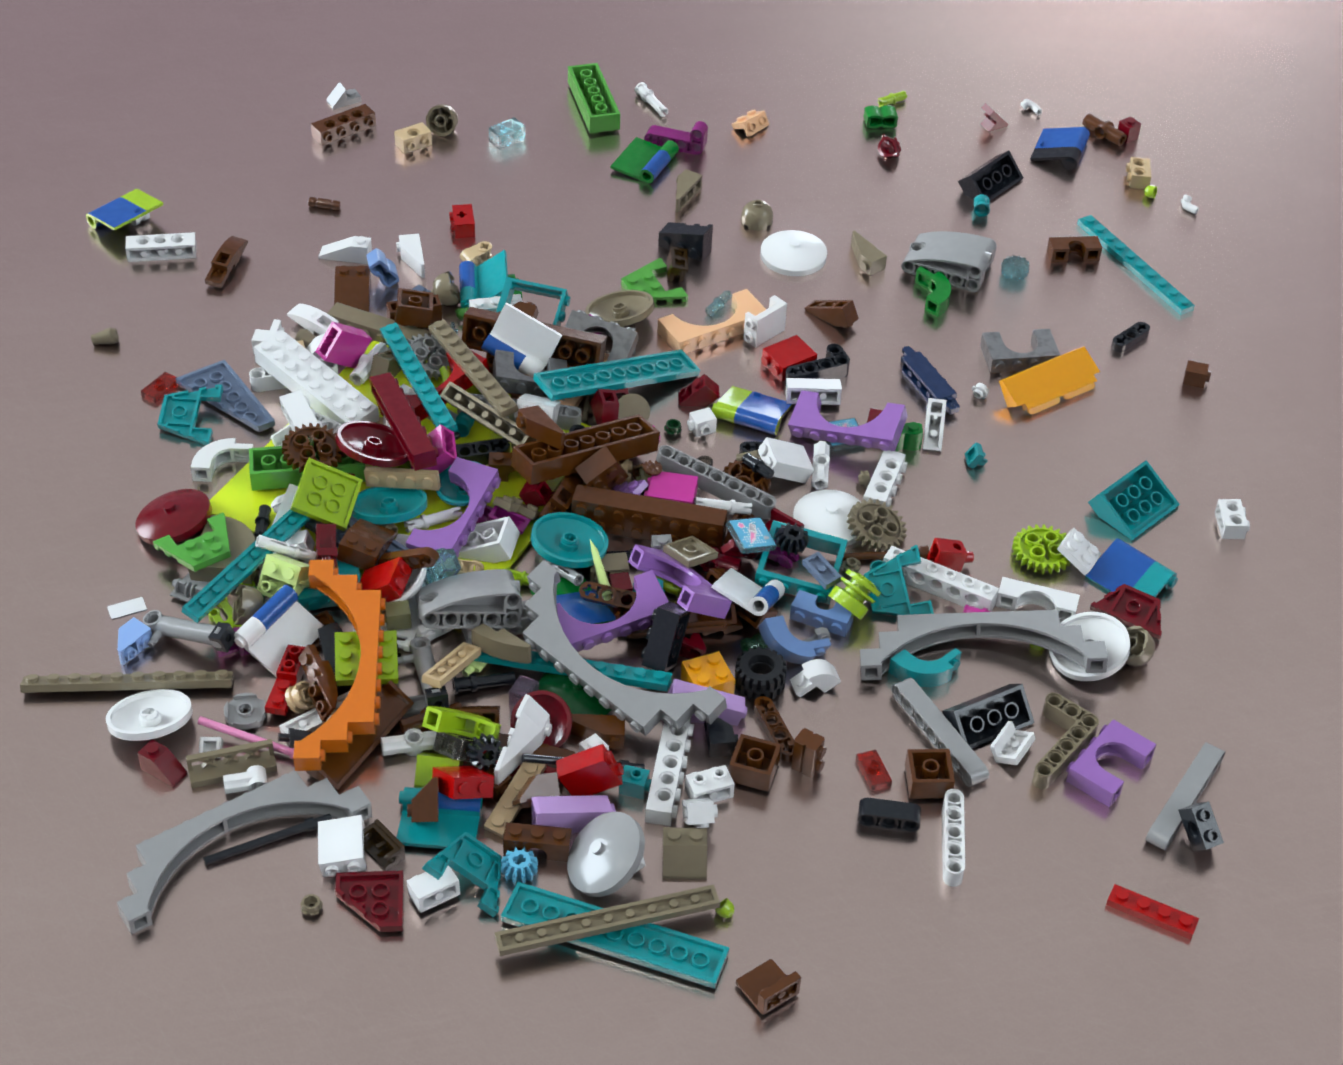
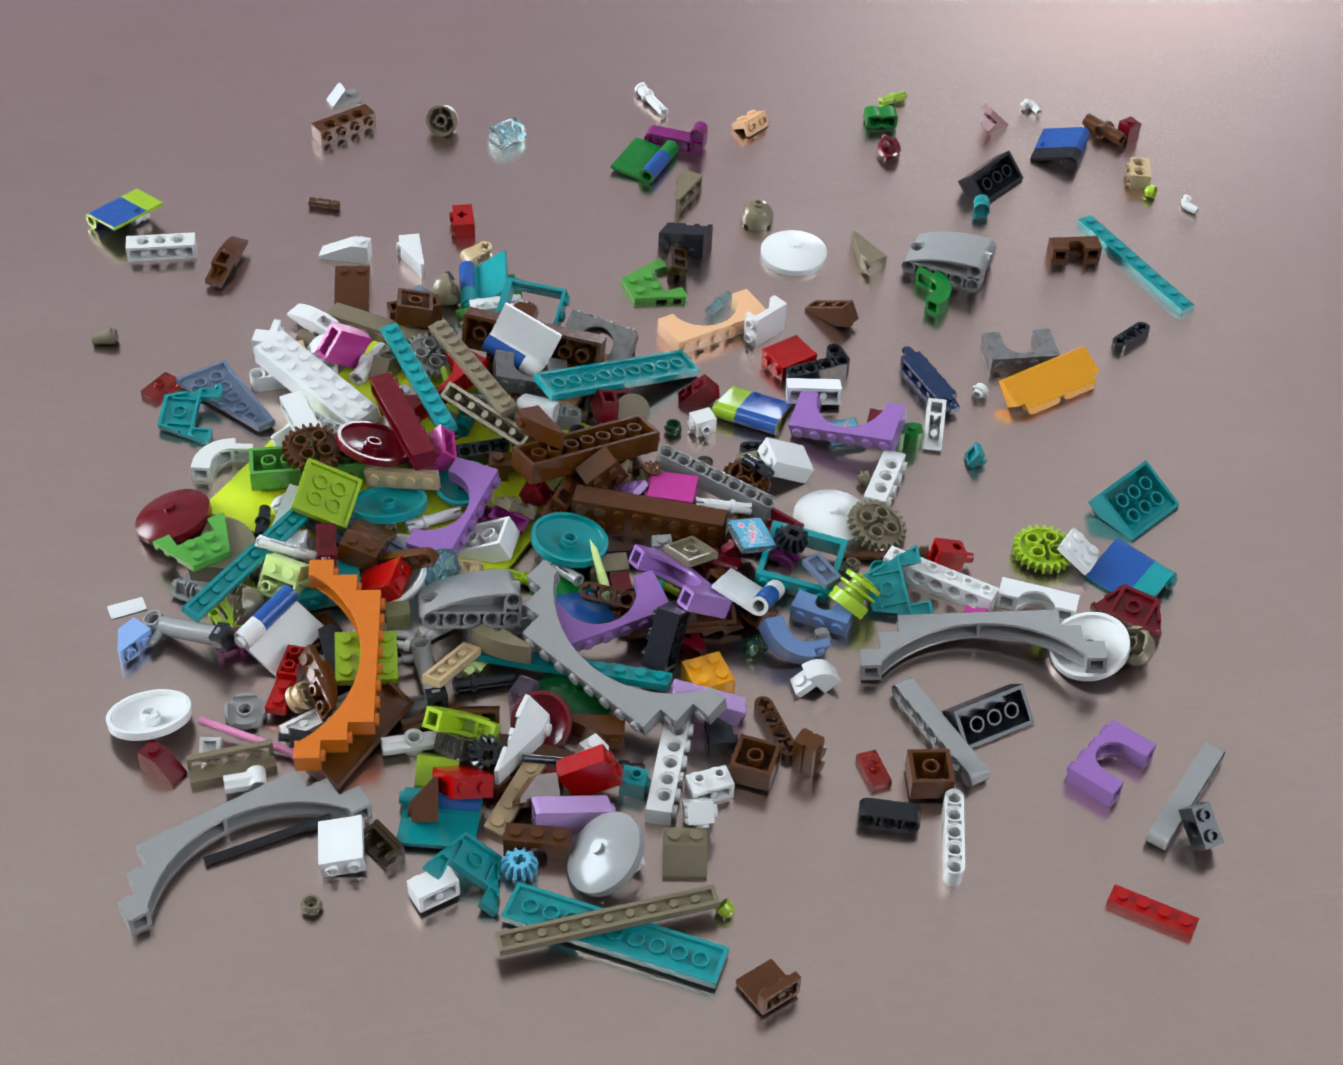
(120, 681): dark tan plate -> none
(374, 896): dark red plate -> none
(382, 267): medium blue brick -> none
(413, 137): tan brick -> none
(593, 98): bright green brick -> none
(622, 307): dark tan dish -> none
(760, 673): black tyre -> none
(820, 465): white piece -> none
(925, 672): teal arch -> none
(1011, 744): white bracket -> none
(1015, 267): clear light blue gear -> none
(1080, 728): dark tan beam -> none
(1196, 374): reddish brown brick -> none
(1231, 519): white brick -> none

